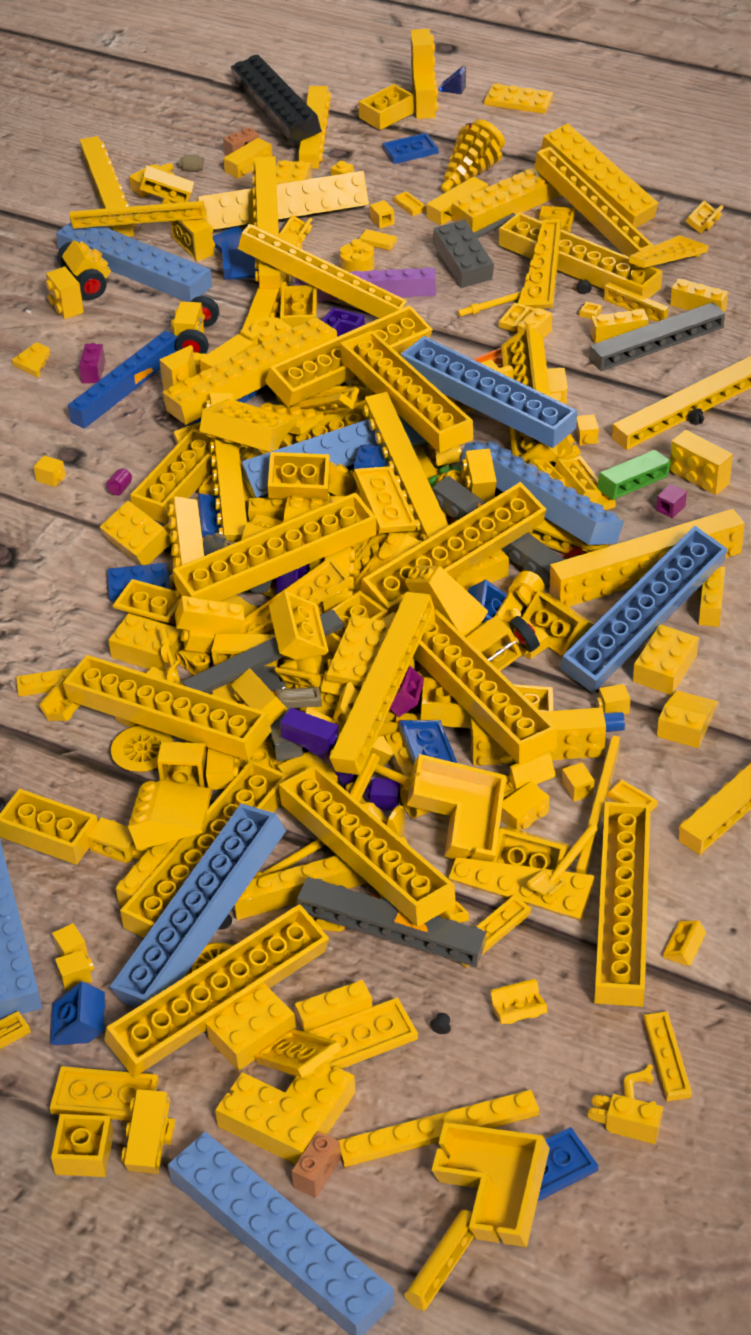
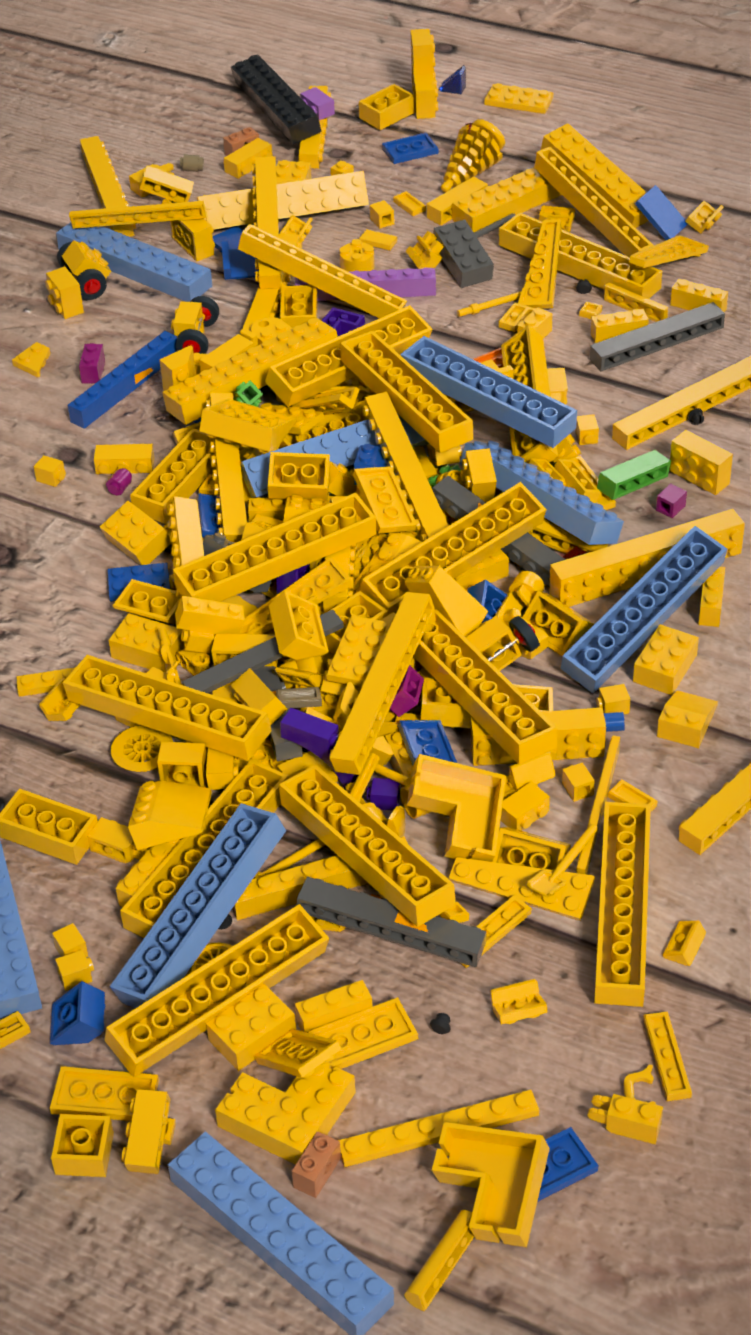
(133, 457): none -> yellow brick
(248, 394): none -> bright green brick
(319, 102): none -> medium lavender brick
(426, 251): none -> yellow hips
(661, 213): none -> tile

